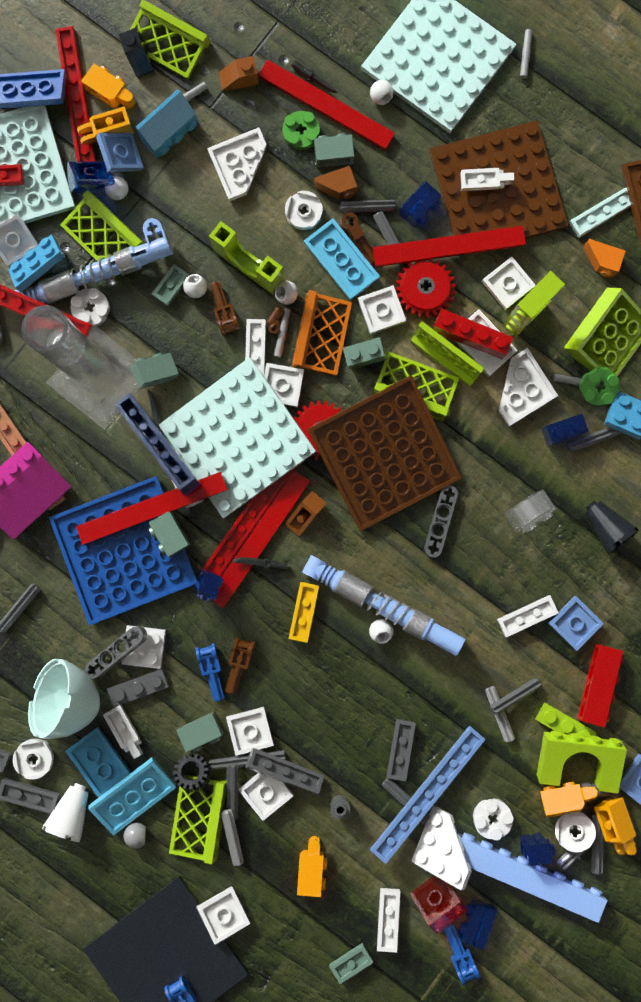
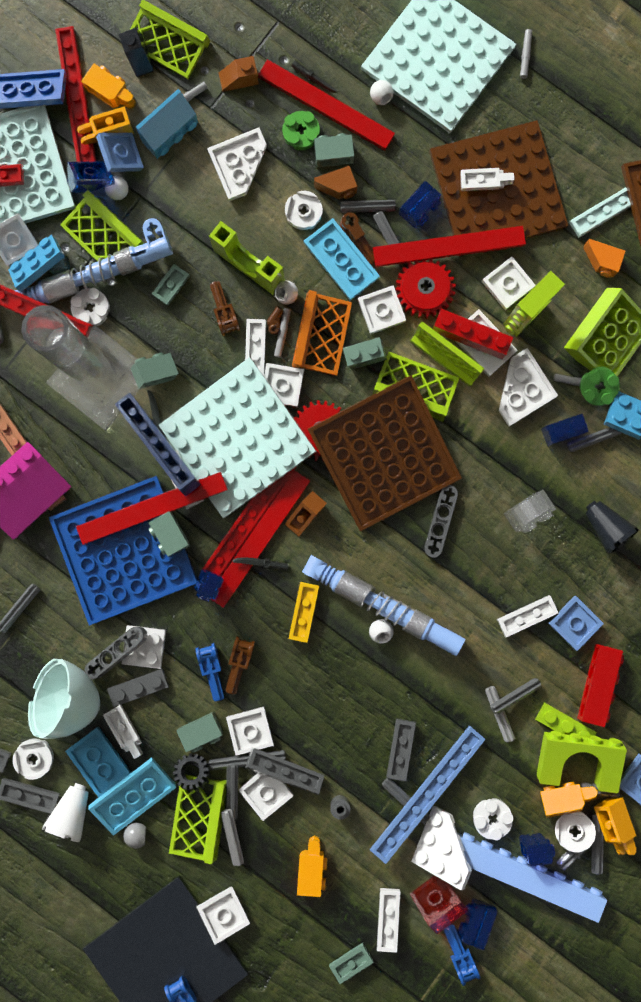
(195, 286): white piece -> none

